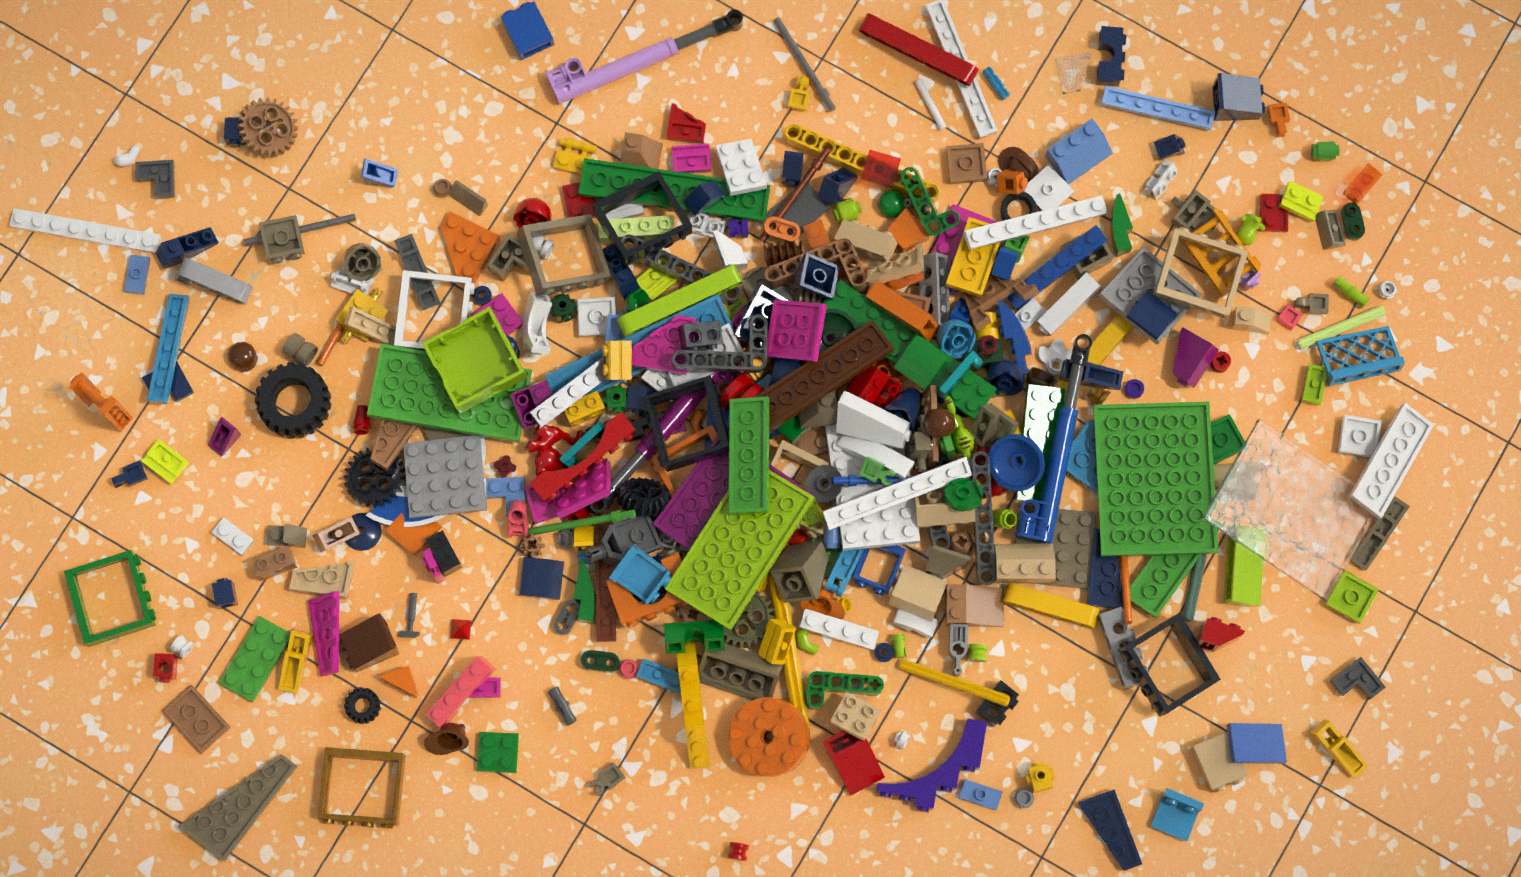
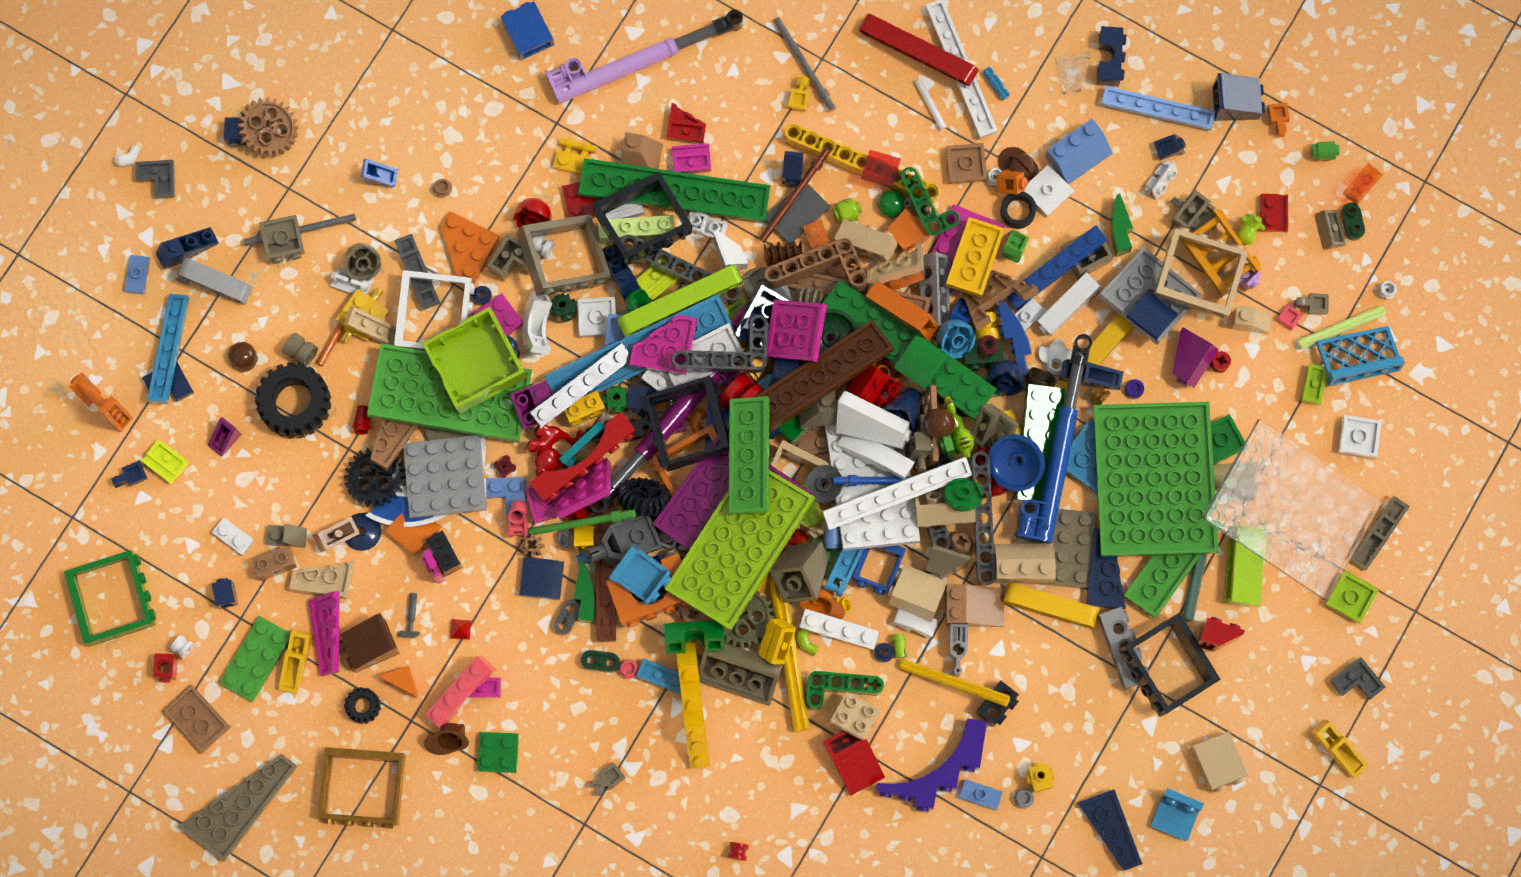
(85, 231): white plate -> none
(468, 198): dark tan slope -> none
(562, 706): dark grey pin -> none
(618, 360): yellow brick -> none
(700, 331): black brick -> none
(703, 197): dark blue slope -> none
(738, 228): dark purple wheel -> none
(740, 167): white plate -> none
(749, 740): orange brick -> none
(780, 228): orange plate -> none
(817, 275): dark blue slope -> none
(836, 185): dark blue slope -> none
(874, 471): bright green plate -> none
(902, 739): white plate -> none
(971, 359): teal hinge -> none
(977, 652): lime wheel -> none
(1004, 518): lime brick -> none
(1005, 263): blue slope -> none
(1035, 222): white plate -> none
(1126, 589): orange bar -> none
(1256, 743): tile -> none
(1301, 201): neon yellow plate -> none
(1351, 291): lime pin -> none
(1391, 460): white plate -> none

